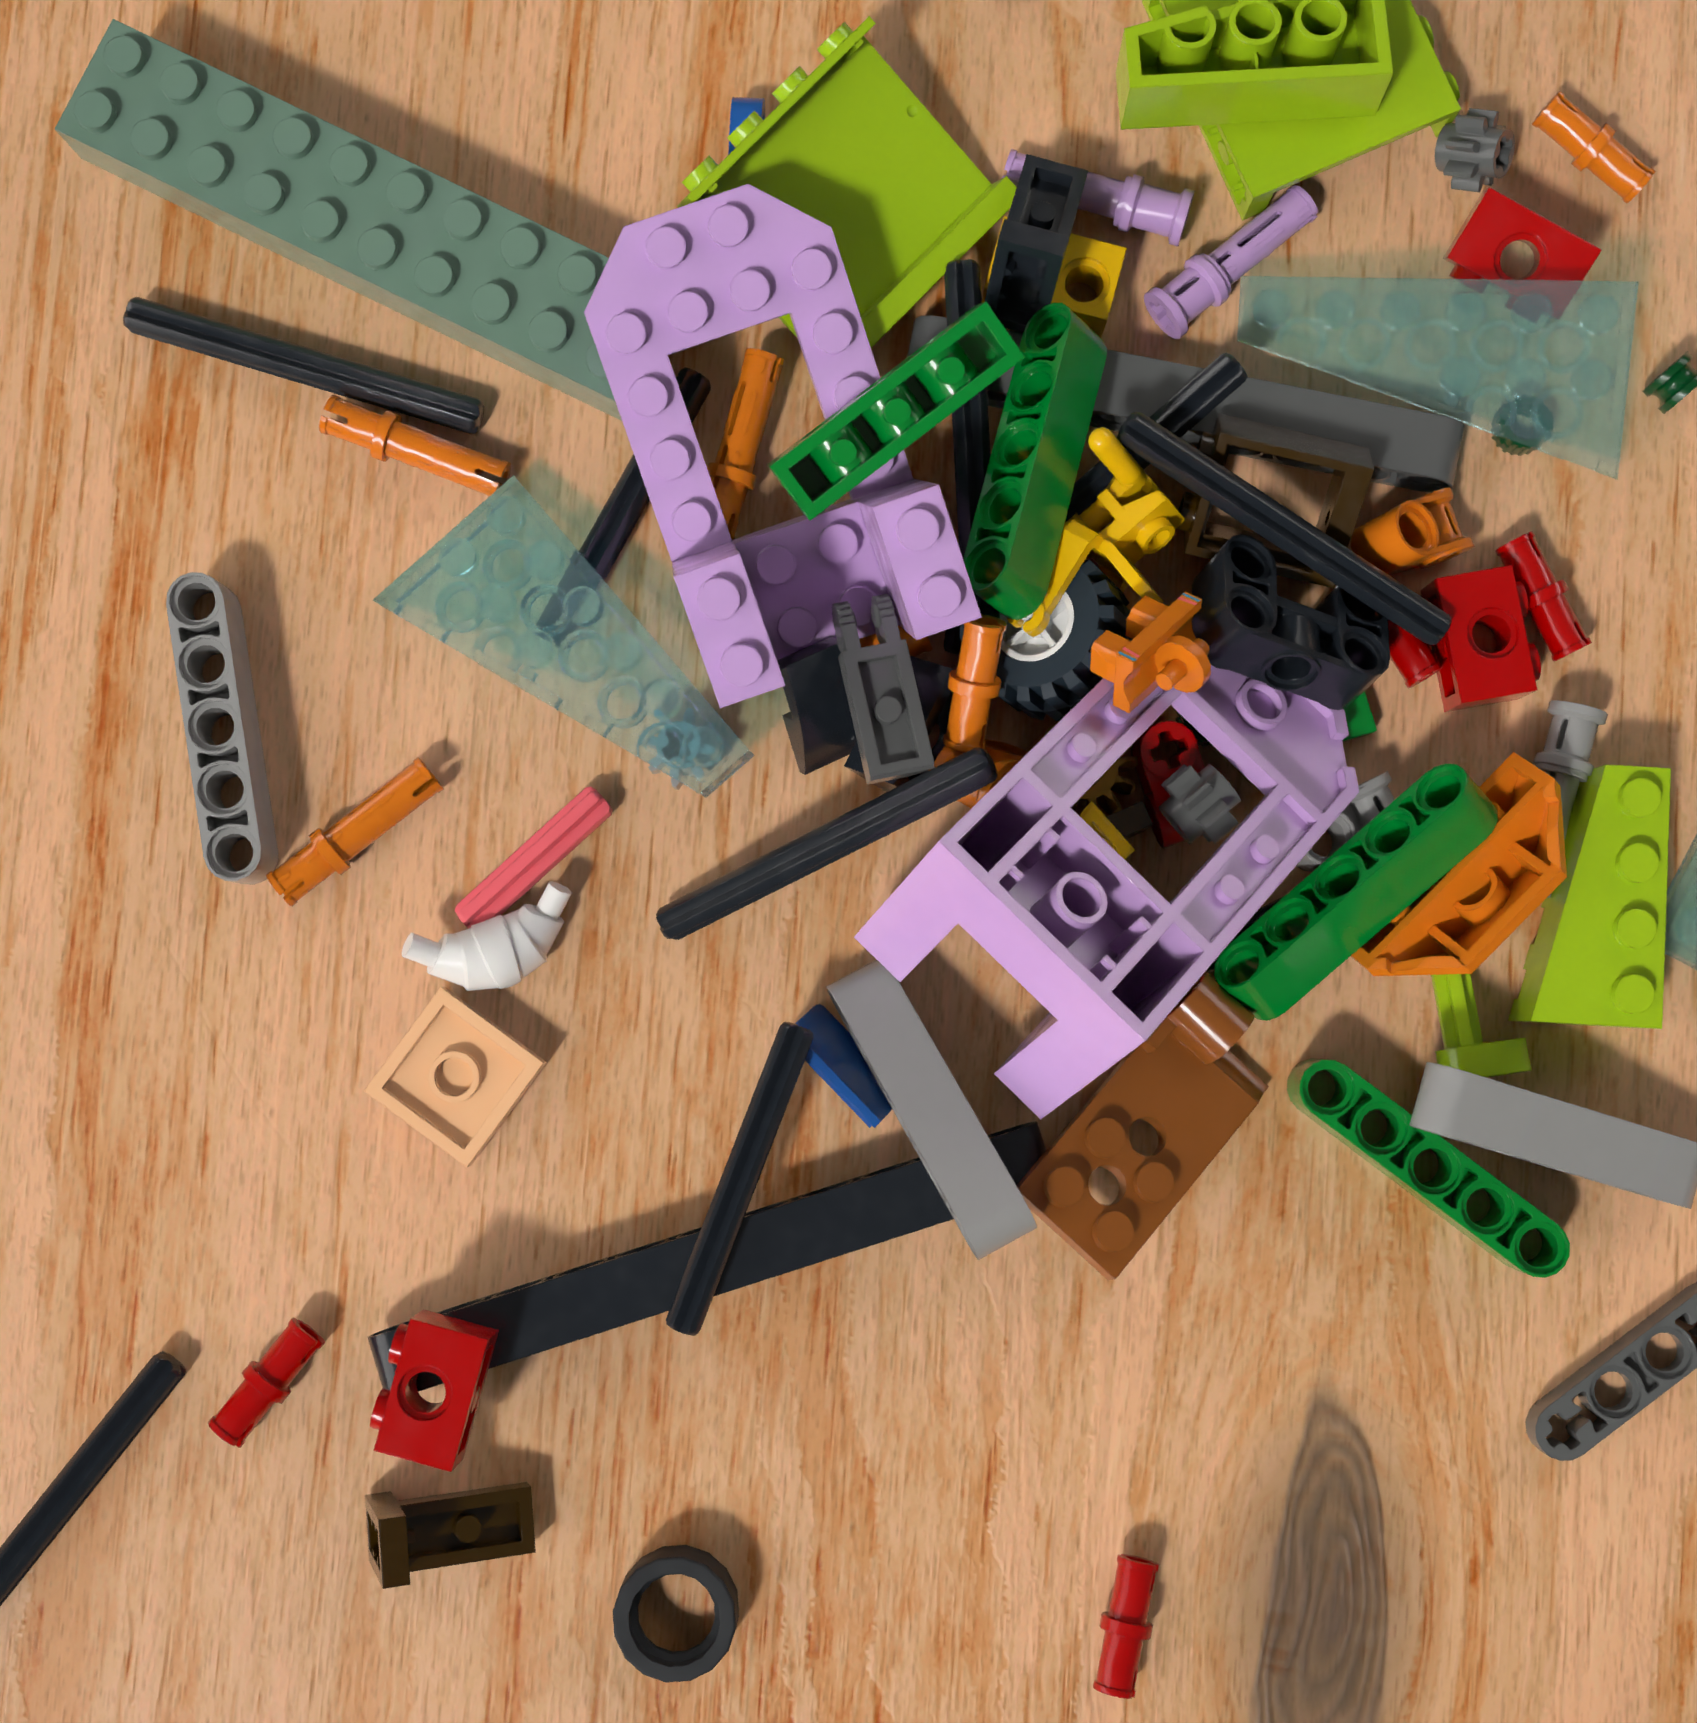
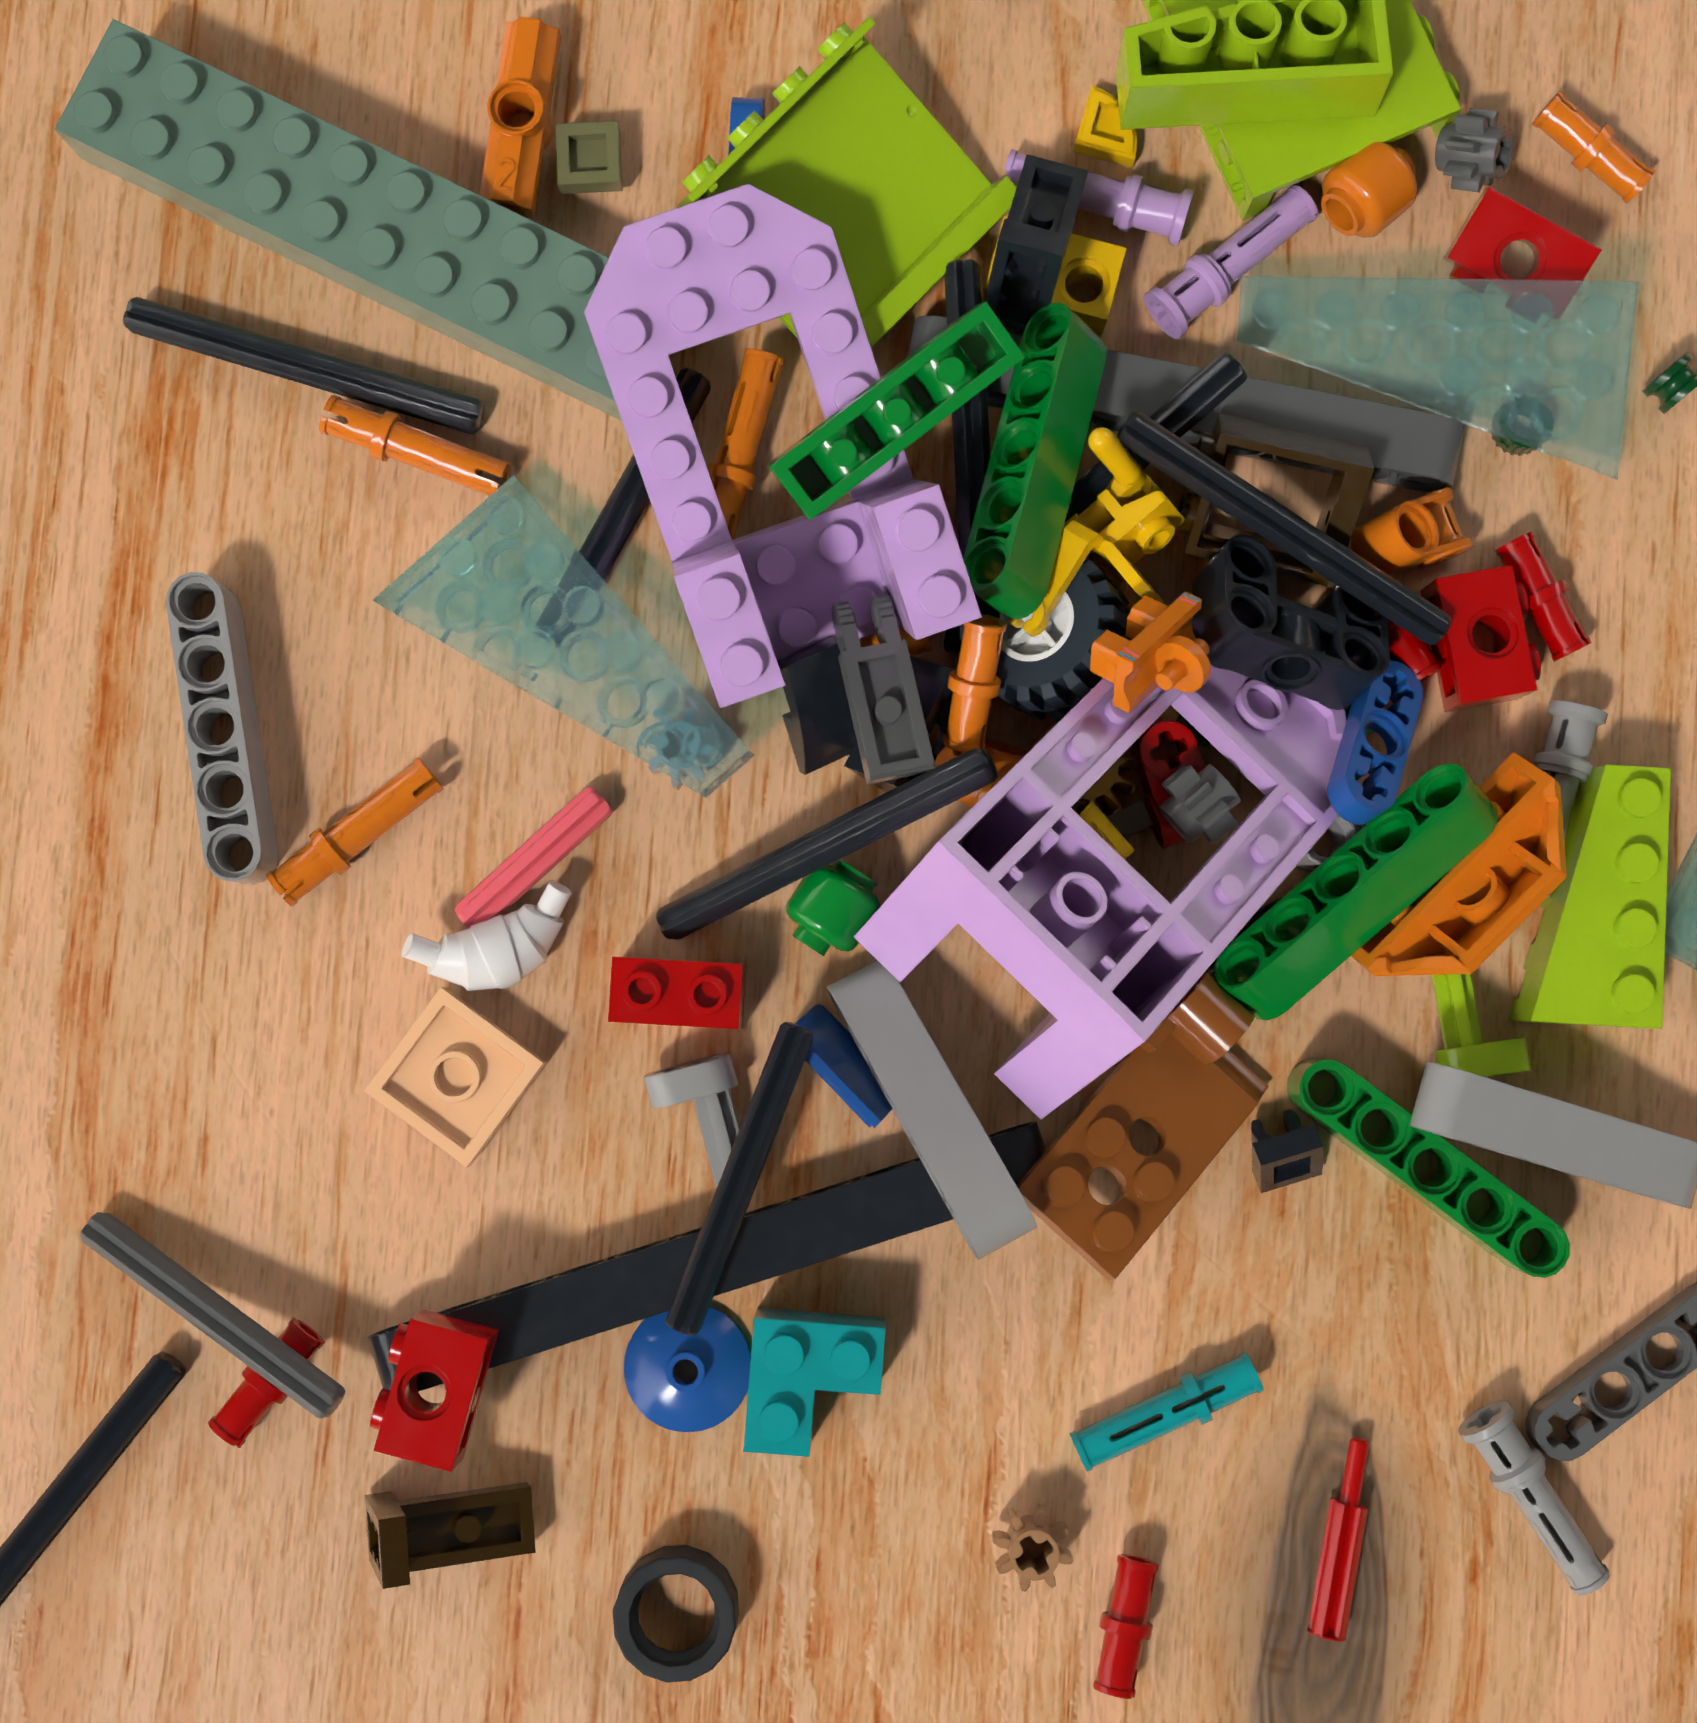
(213, 1315): none -> dark grey axle
(522, 85): none -> orange piece
(589, 157): none -> olive plate
(677, 993): none -> red brick
(695, 1405): none -> blue dish
(708, 1085): none -> light grey piece
(801, 1354): none -> teal brick
(832, 907): none -> green head
(1022, 1561): none -> medium nougat gear
(1101, 132): none -> yellow tile
(1238, 1382): none -> teal pin
(1287, 1156): none -> black tile
(1340, 1551): none -> red axle
(1356, 757): none -> blue beam
(1369, 190): none -> orange head
(1520, 1472): none -> light grey pin

